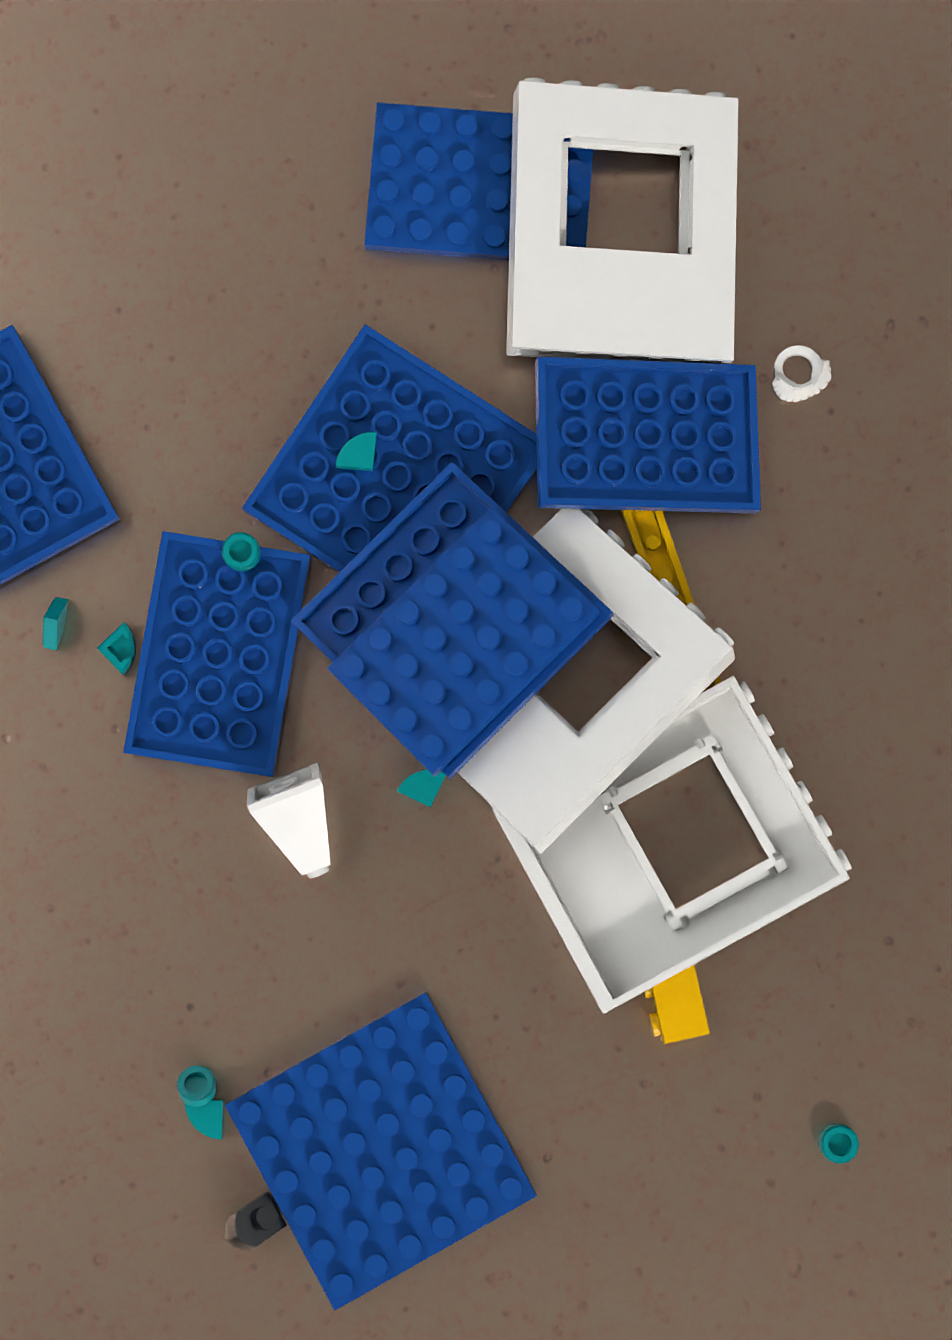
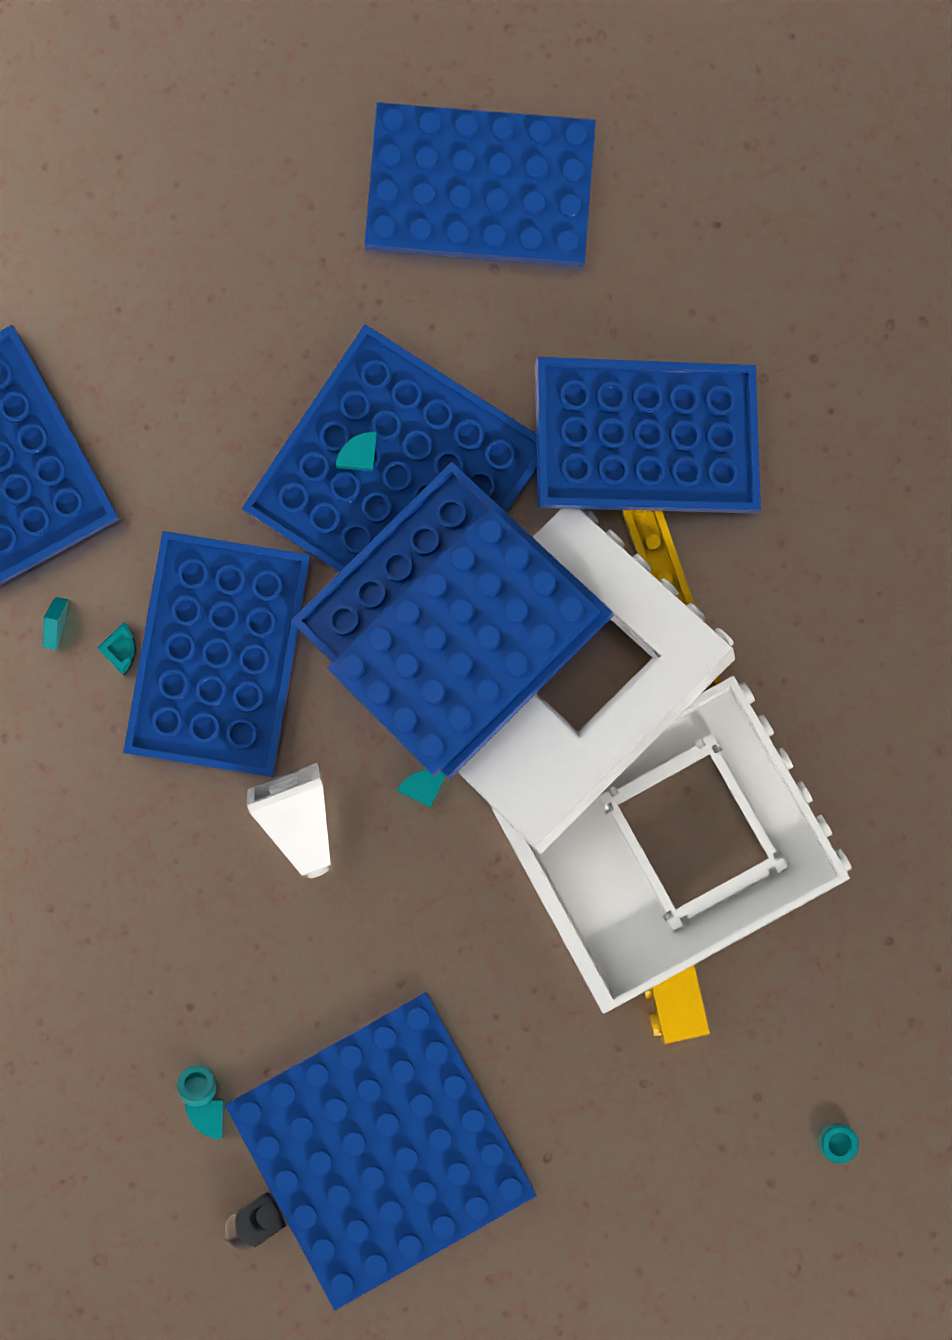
(241, 551): teal tile -> none
(612, 299): white panel -> none
(787, 389): white piece -> none

